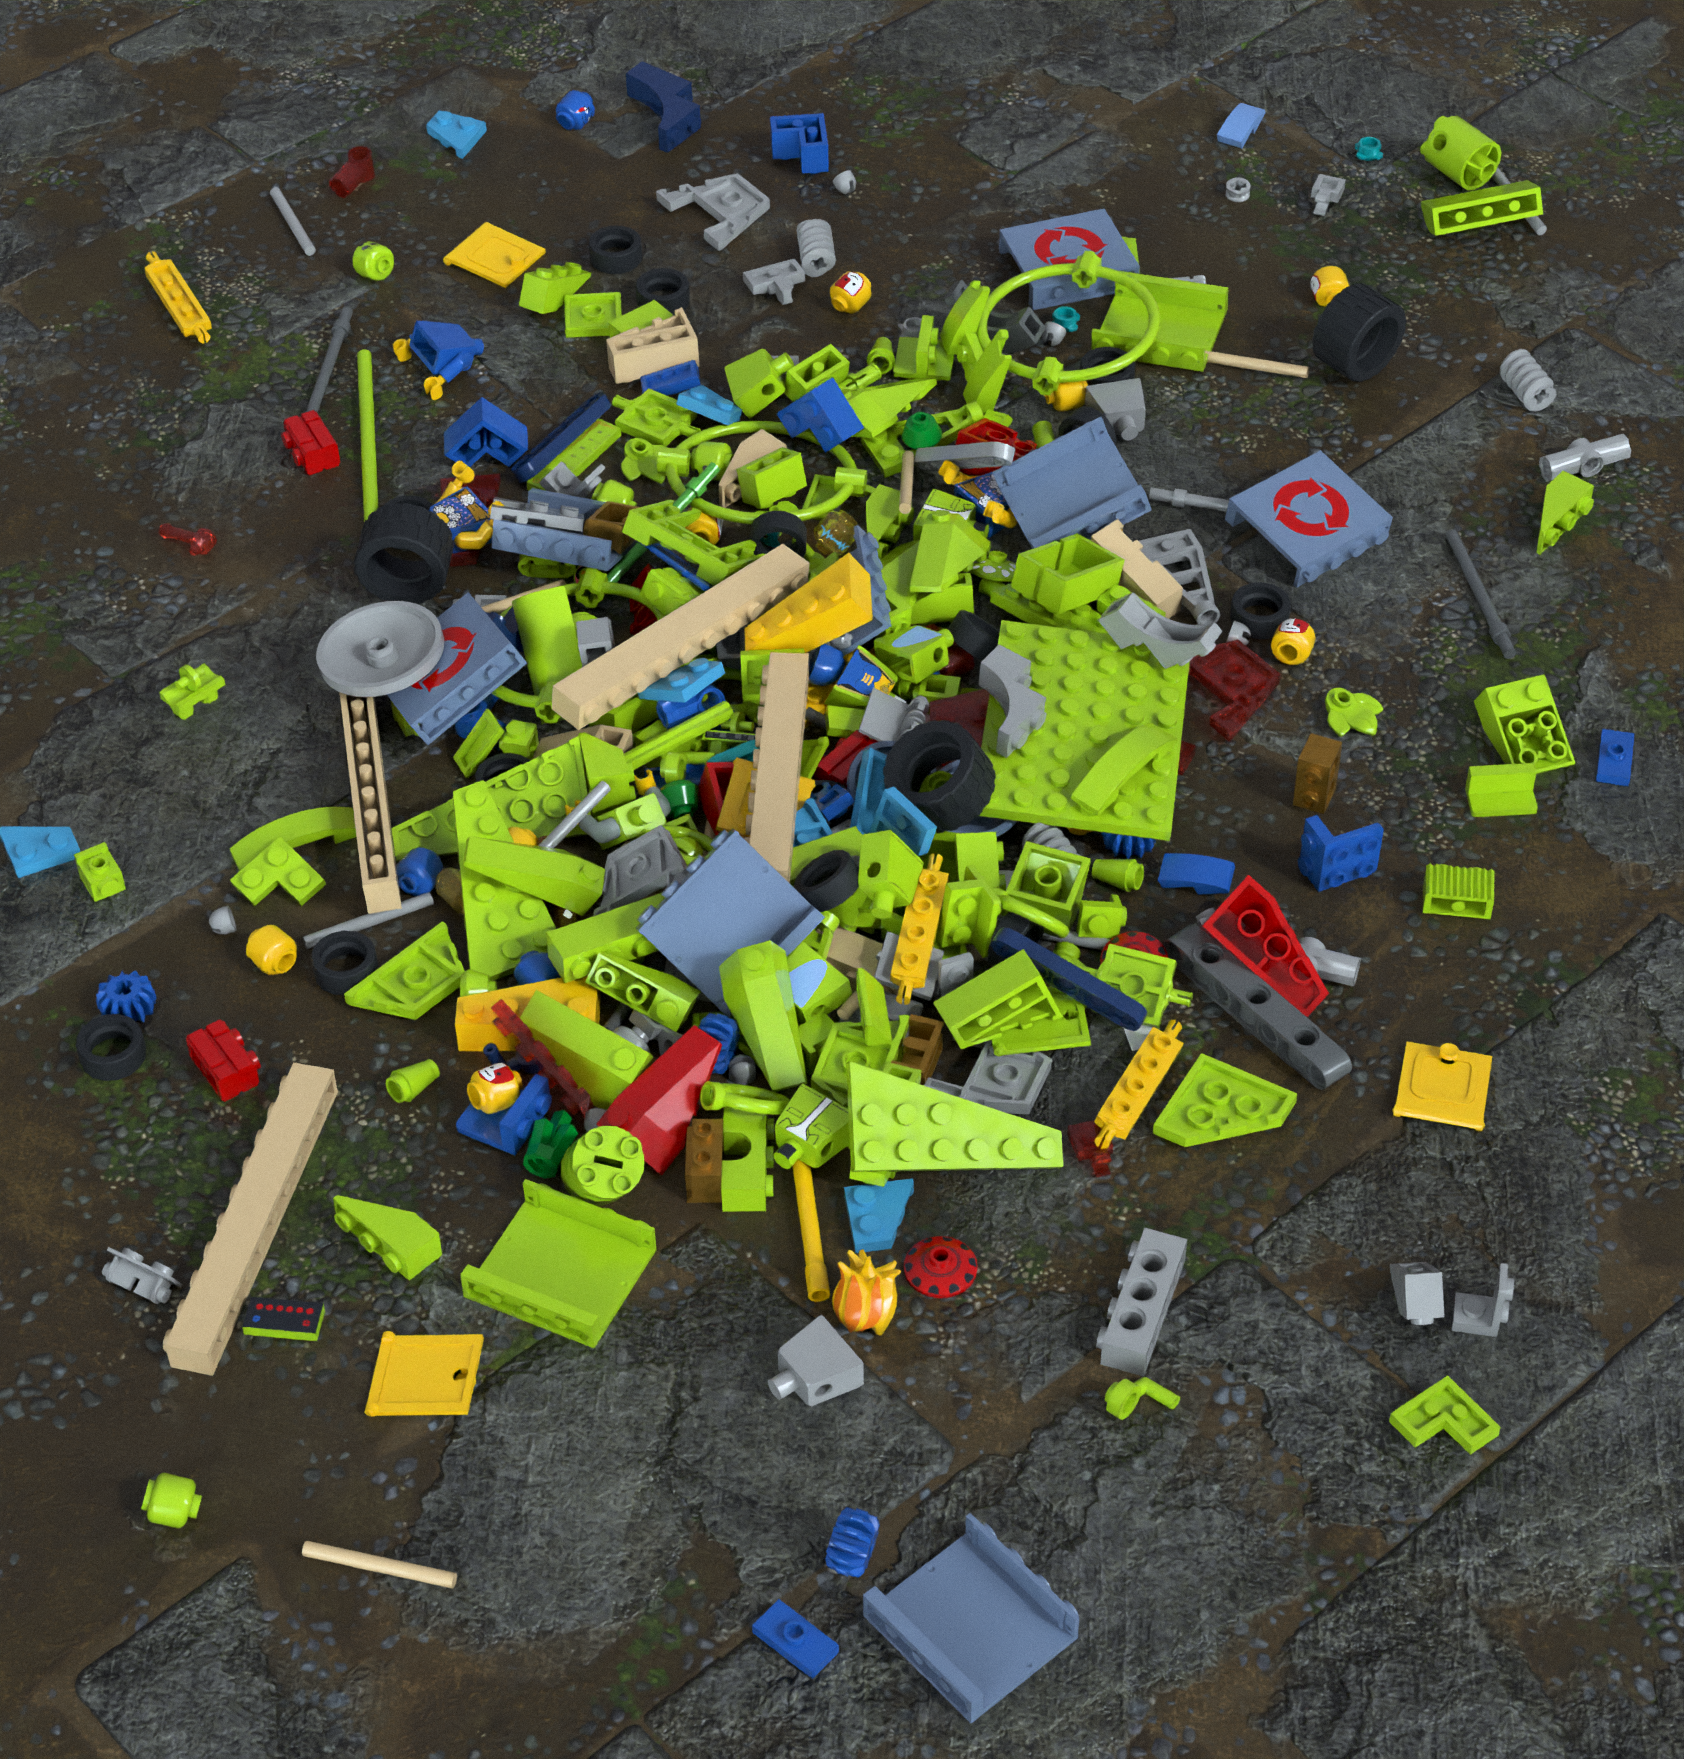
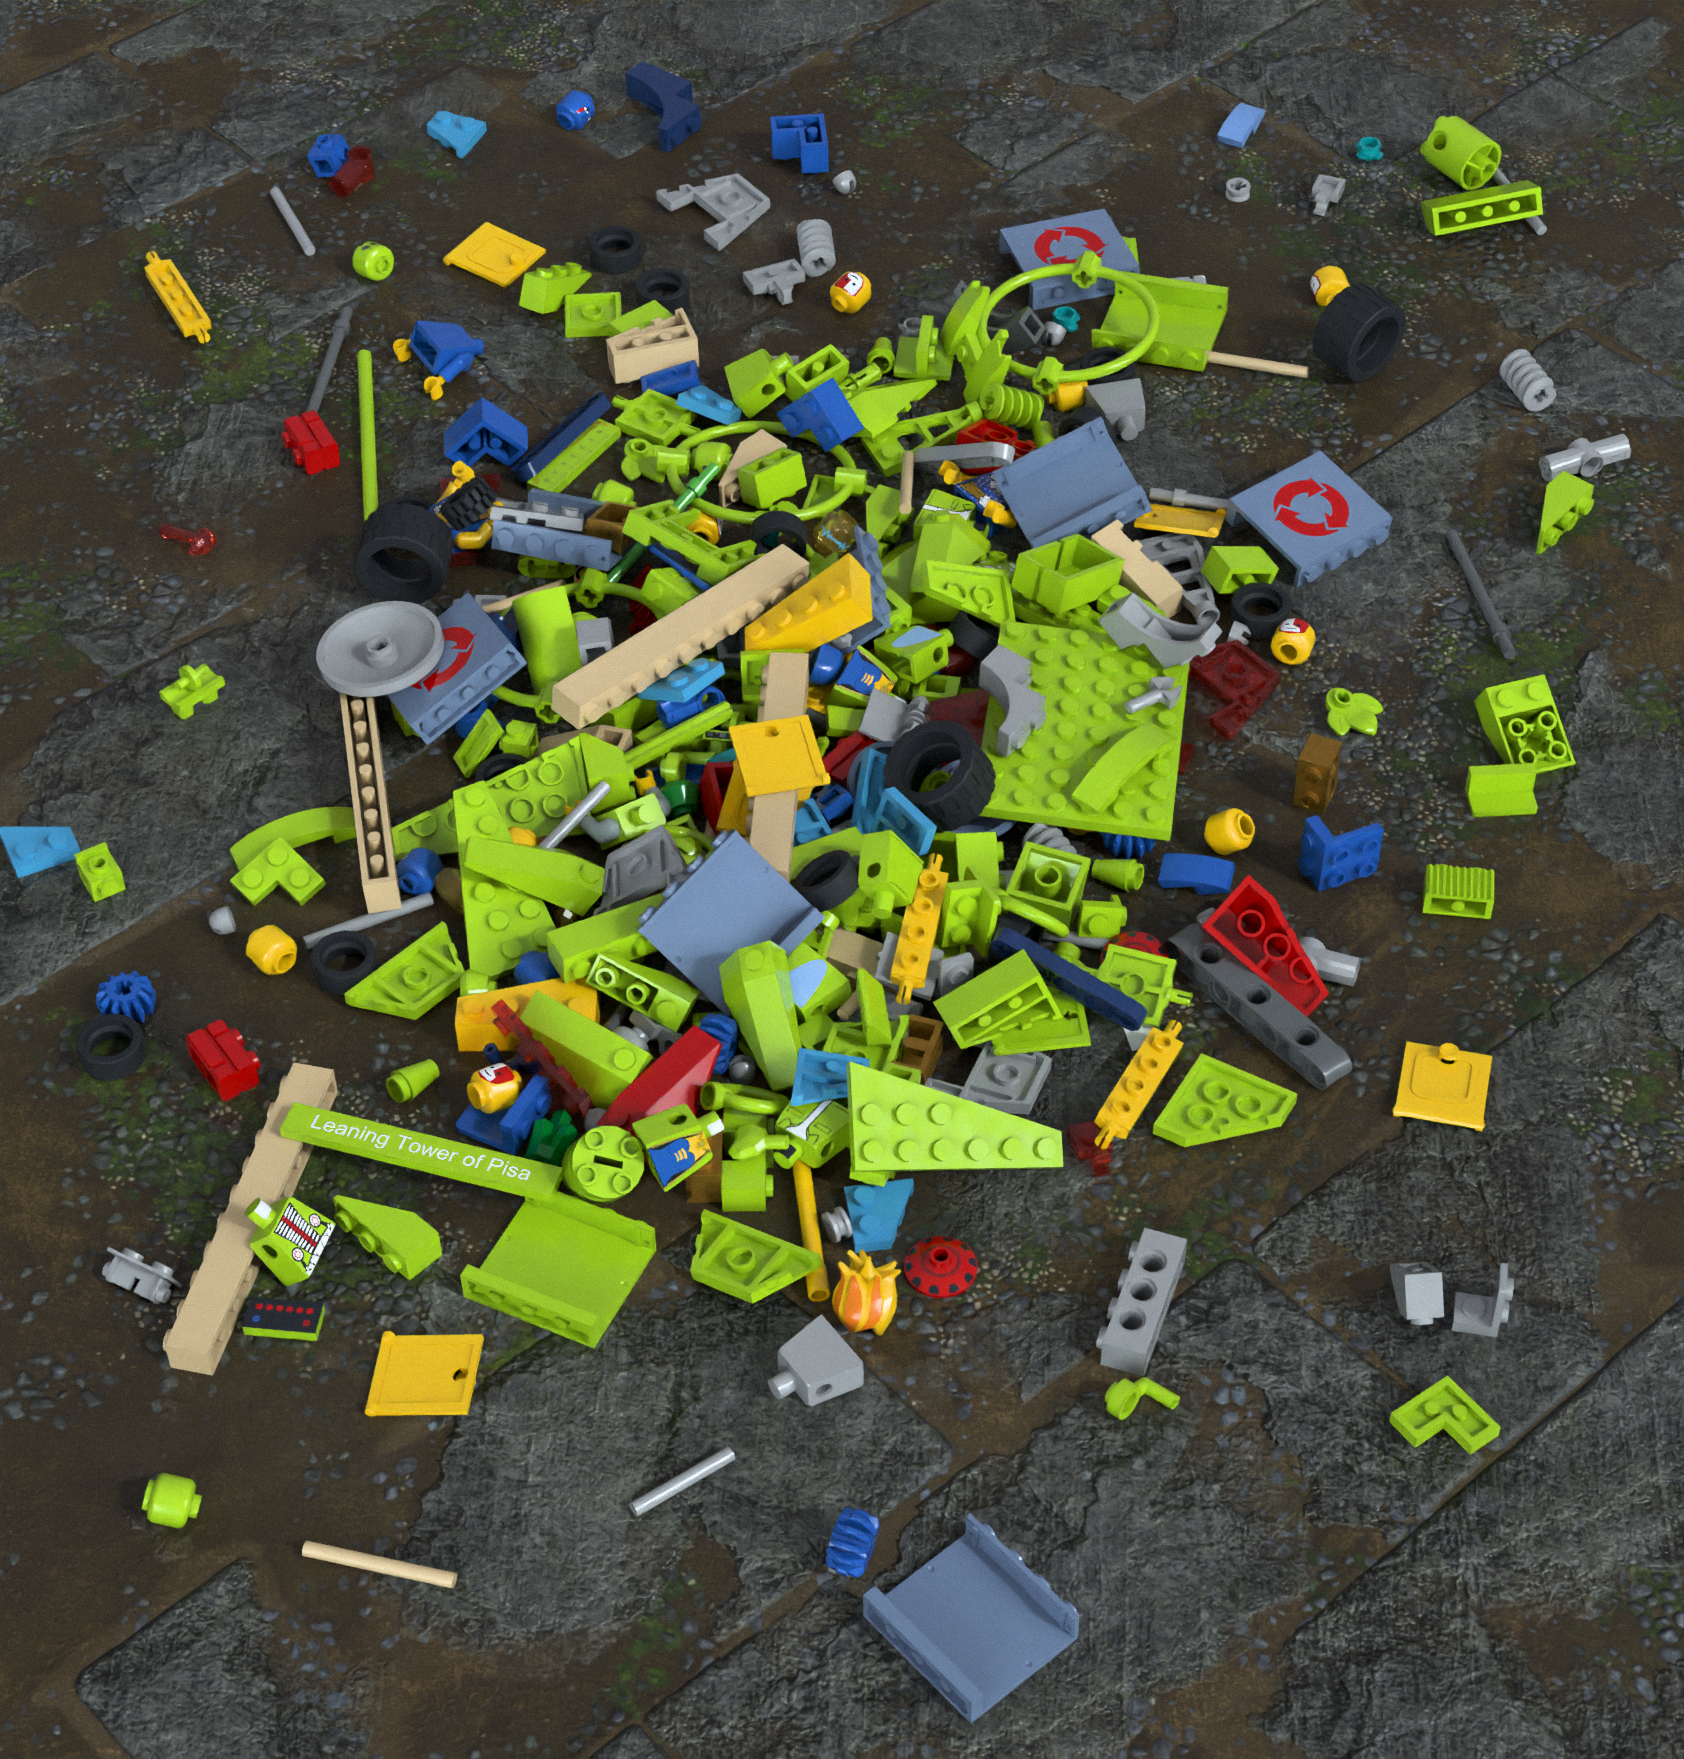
(288, 1237): none -> torso
(328, 154): none -> blue brick
(422, 1152): none -> lime tile
(468, 503): none -> black tyre
(565, 482): light grey bracket -> none
(676, 1142): none -> torso
(682, 1481): none -> light grey bar
(747, 1260): none -> lime wing
(754, 1140): none -> lime rock
(778, 756): none -> yellow container
(795, 1638): blue plate -> none
(821, 1076): none -> dark azure wing
(837, 1224): none -> light grey bush
(921, 431): green cone -> none
(971, 589): none -> lime wing
(1011, 405): none -> lime piece
(1159, 693): none -> light grey bar
(1182, 520): none -> yellow container
(1229, 831): none -> yellow head
(1235, 566): none -> lime brick
(1615, 757): blue plate -> none

